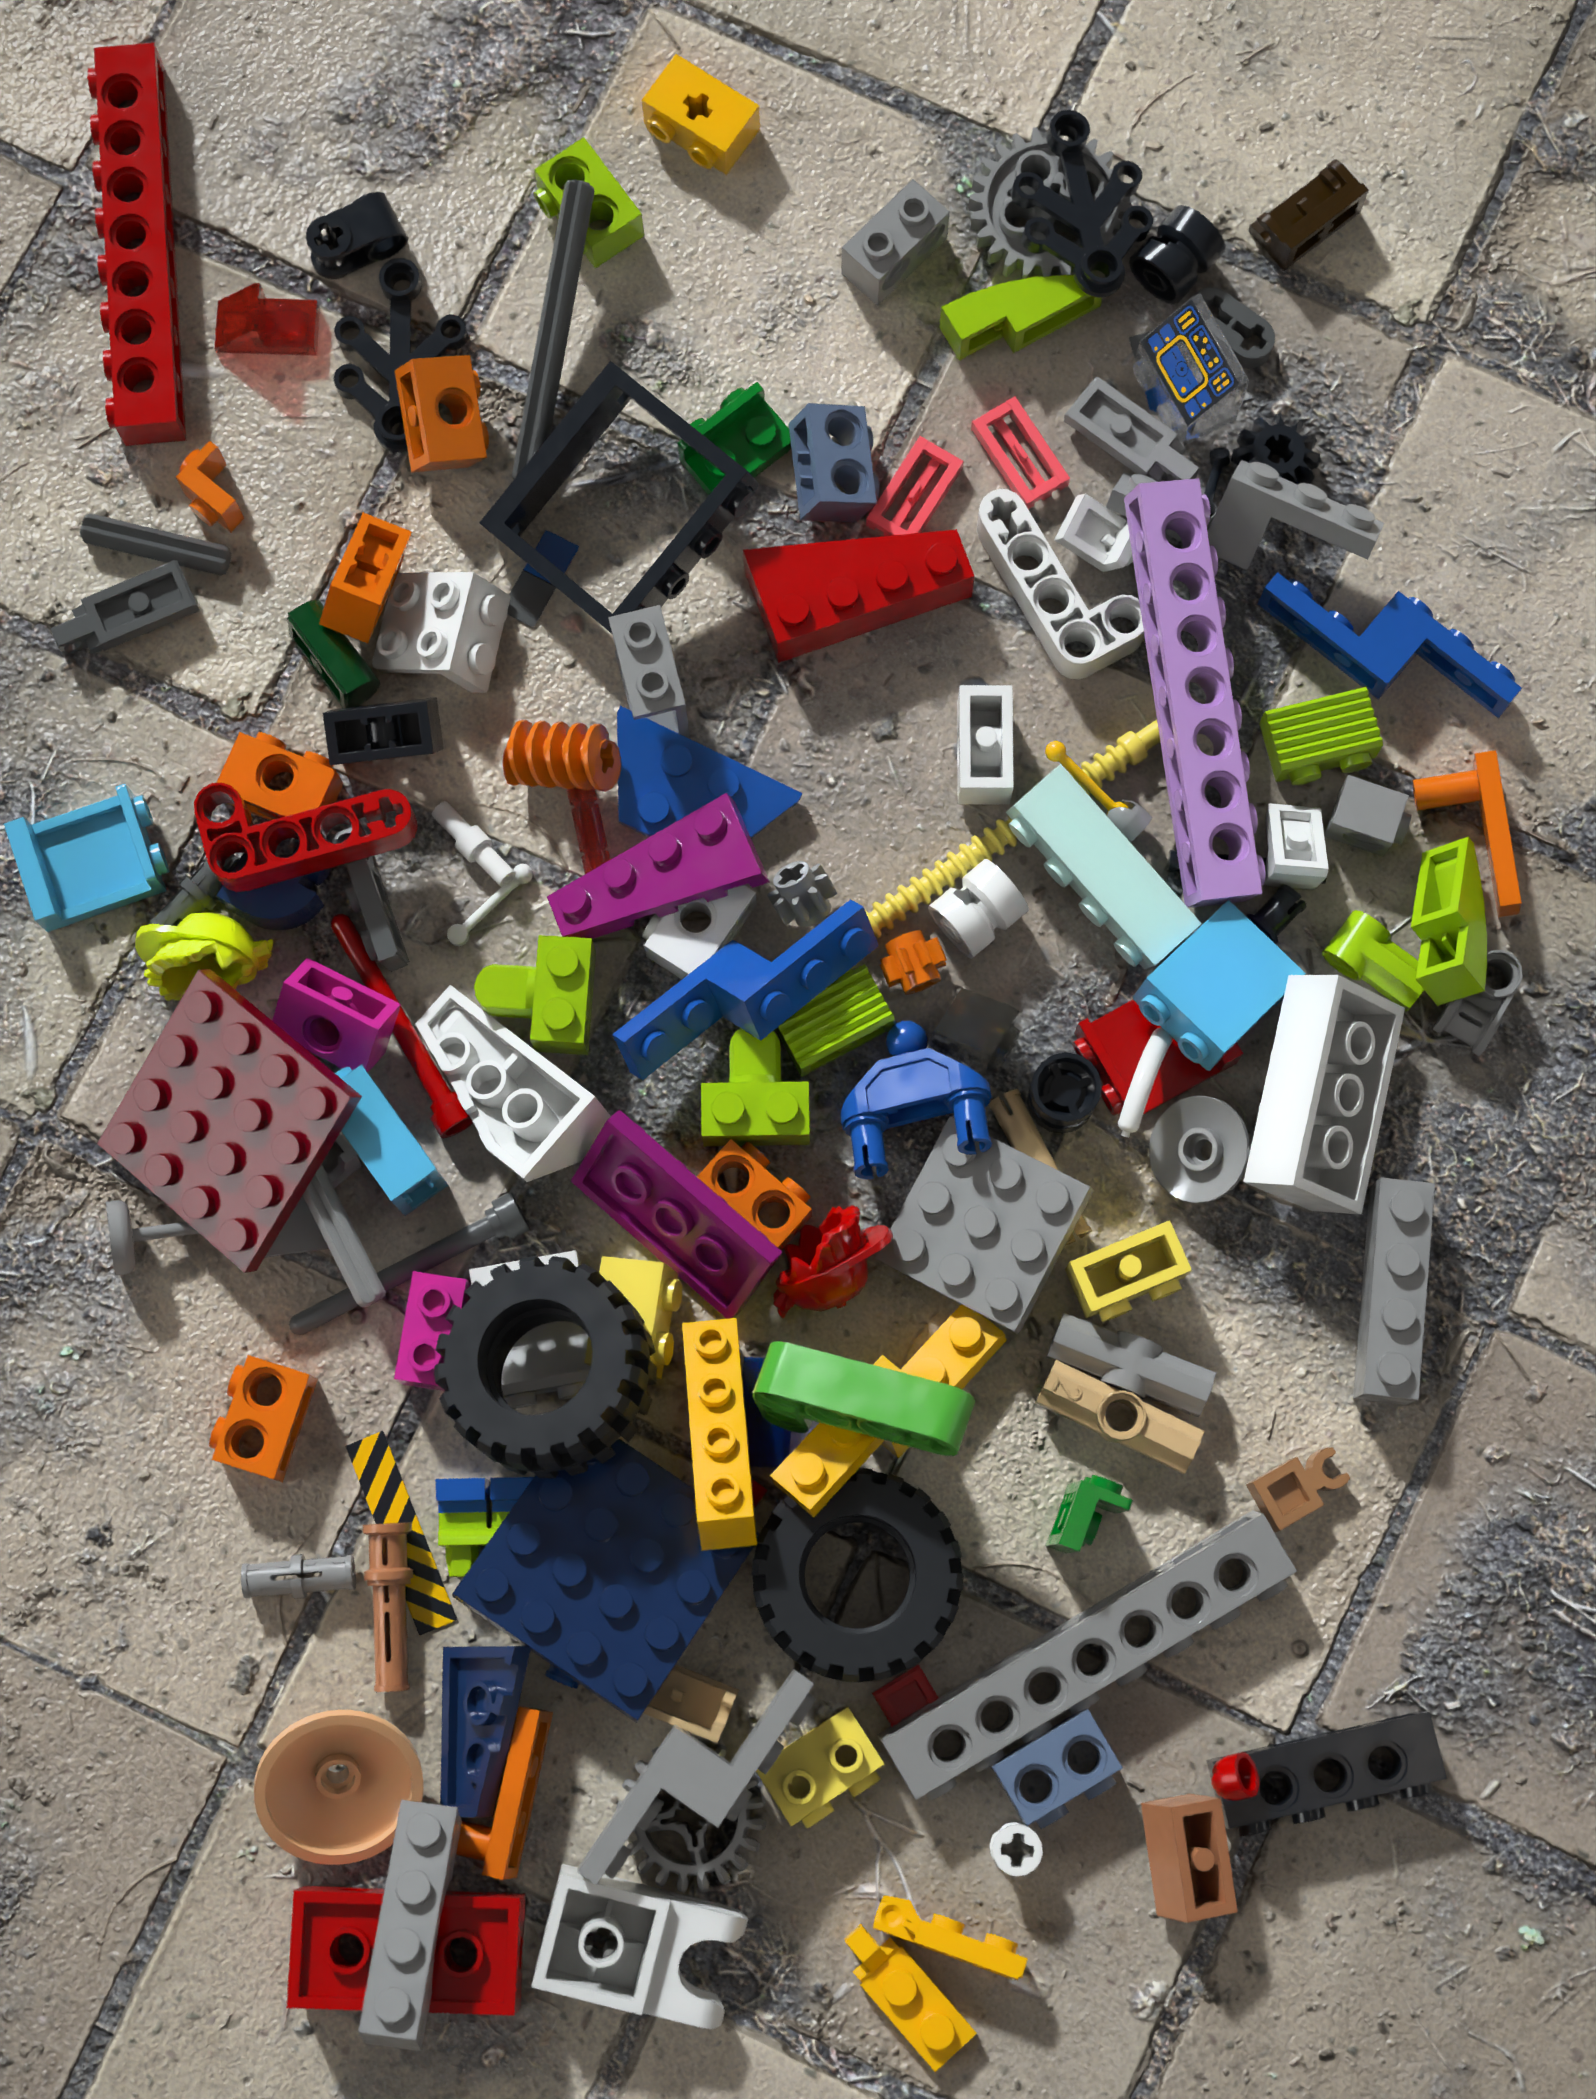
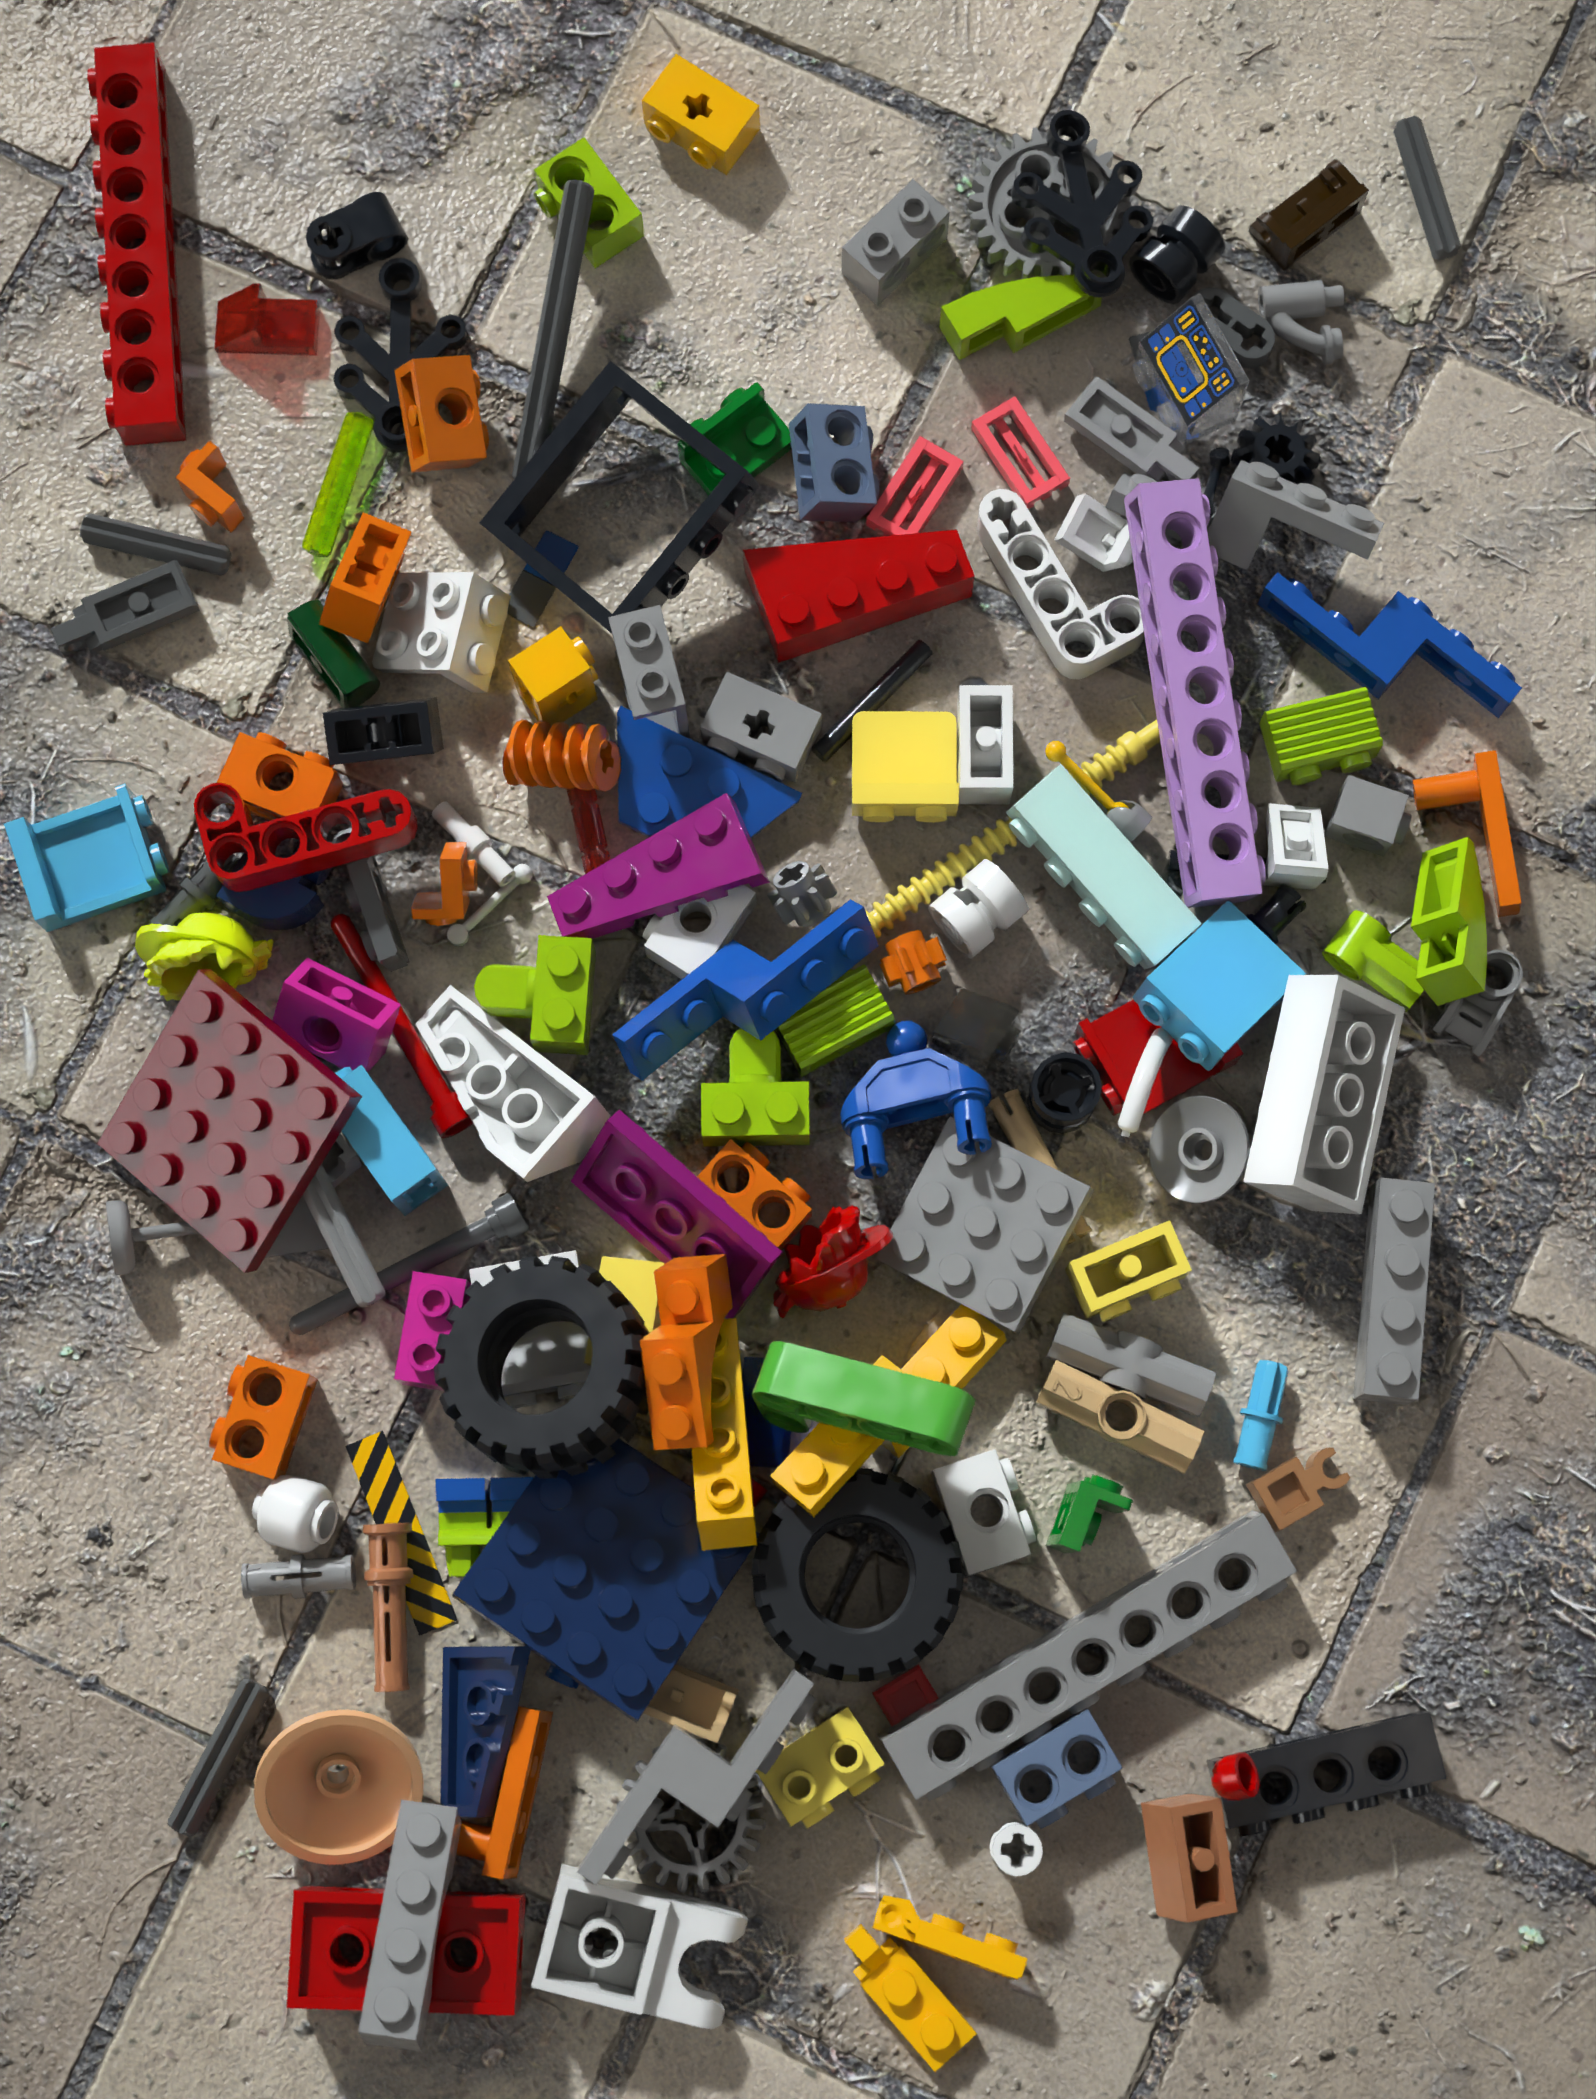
(218, 1757): none -> dark grey axle
(295, 1513): none -> white head
(338, 484): none -> clear neon green axle
(457, 879): none -> orange bracket
(555, 676): none -> yellow brick
(680, 1352): none -> orange arch
(747, 706): none -> light grey brick
(873, 698): none -> black bar
(904, 765): none -> light yellow bracket
(979, 1545): none -> white brick
(1261, 1415): none -> medium azure axle
(1298, 300): none -> light grey plant
(1427, 188): none -> dark grey axle

